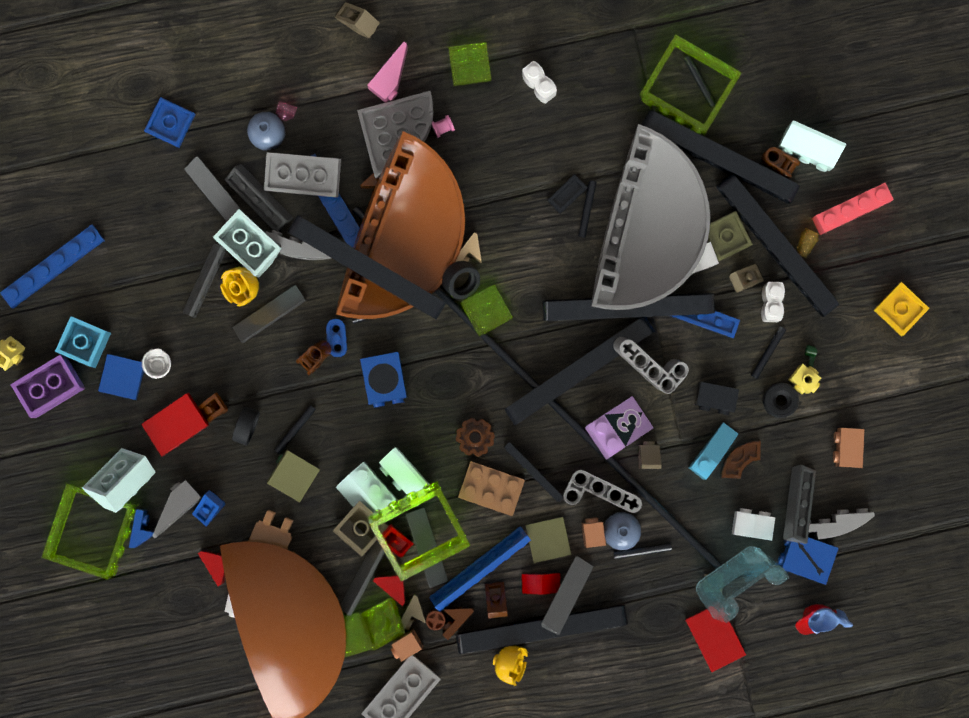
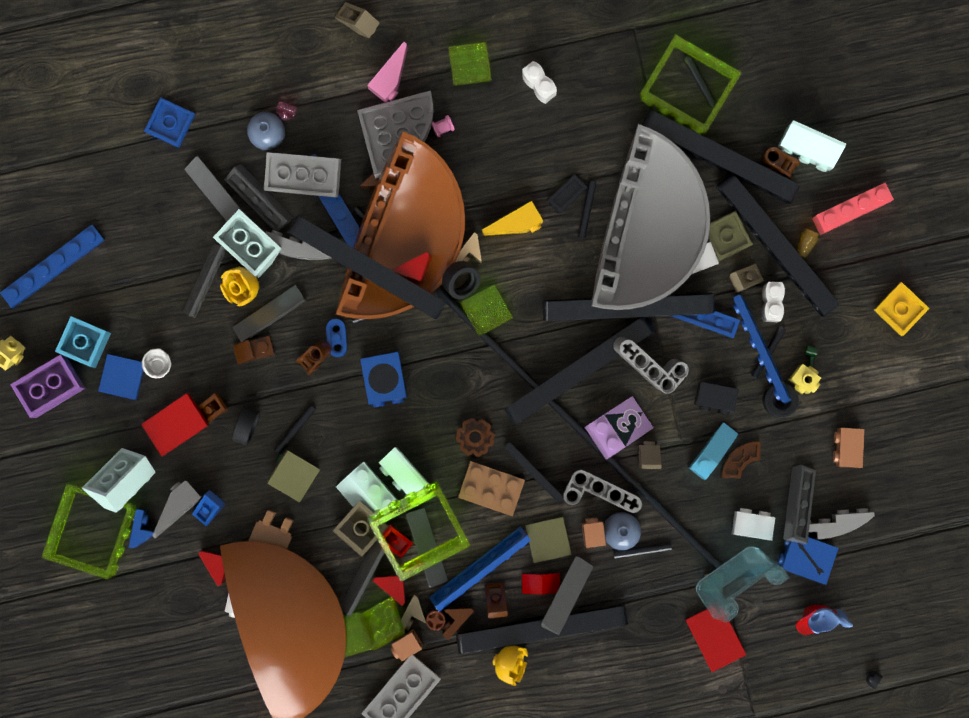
(253, 349): none -> reddish brown slope
(415, 268): none -> red slope
(519, 221): none -> yellow slope
(758, 342): none -> blue plate
(873, 679): none -> black hinge

